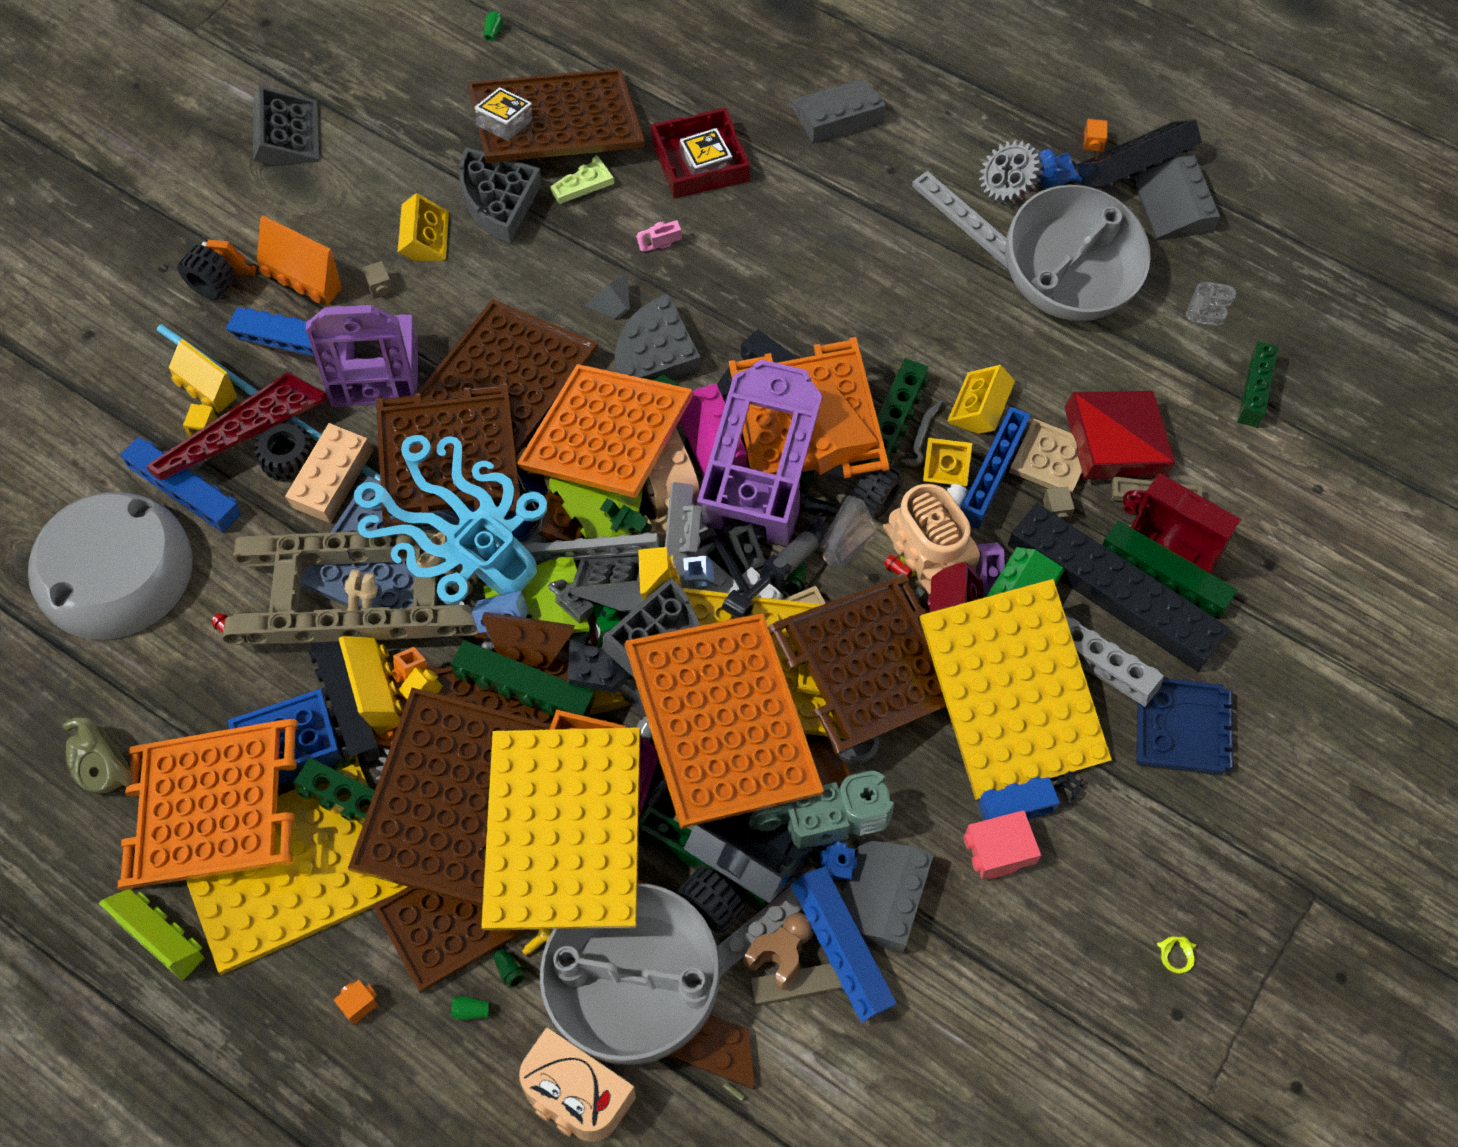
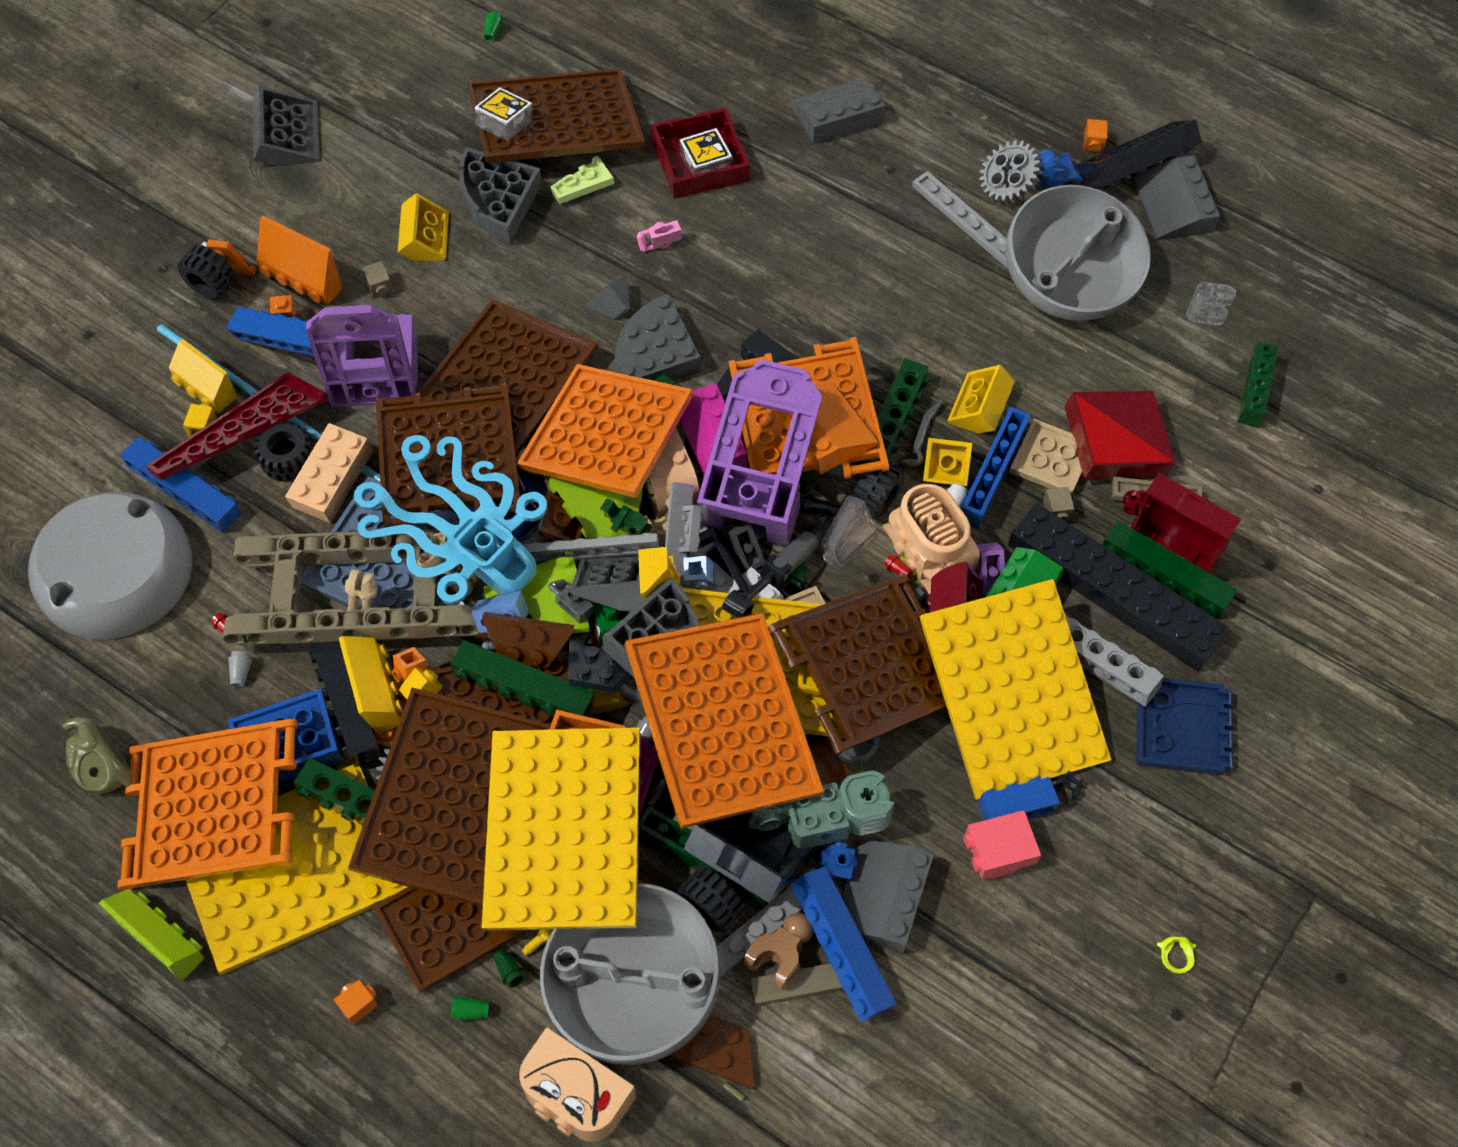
(239, 667): none -> light grey cone
(282, 305): none -> orange brick

